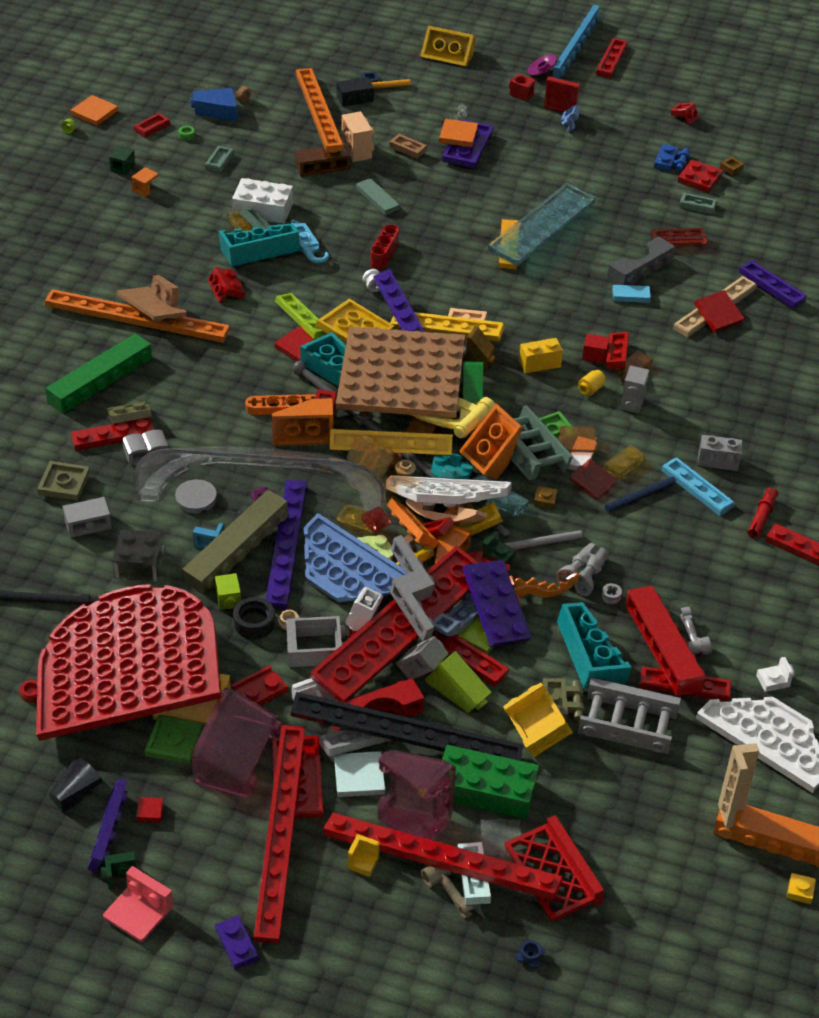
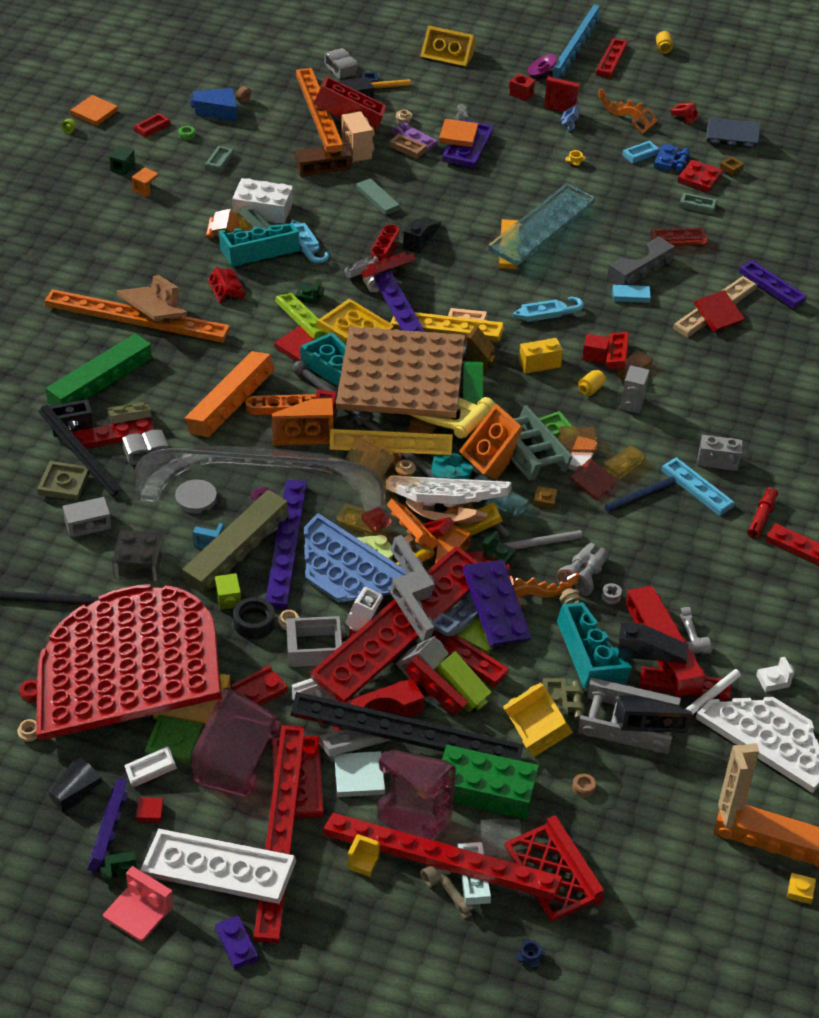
(27, 730): none -> tan plate
(74, 415): none -> black brick
(79, 450): none -> black axle
(150, 766): none -> white tile
(219, 866): none -> white plate
(222, 220): none -> orange brick
(229, 394): none -> orange brick
(309, 293): none -> dark green bracket
(341, 63): none -> light grey brick
(344, 100): none -> red brick
(359, 266): none -> light grey tile
(387, 263): none -> red plate
(403, 116): none -> tan plate
(406, 130): none -> medium lavender hinge
(419, 233): none -> black slope
(436, 686): none -> red plate
(547, 309): none -> medium azure plate
(570, 596): none -> tan plate
(575, 157): none -> yellow plate
(584, 785): none -> medium nougat tile
(635, 111): none -> orange piece
(640, 152): none -> medium azure tile
(646, 643): none -> black slope
(648, 715): none -> black slope
(664, 42): none -> yellow brick
(714, 691): none -> white bar
(732, 132): none -> sand blue slope

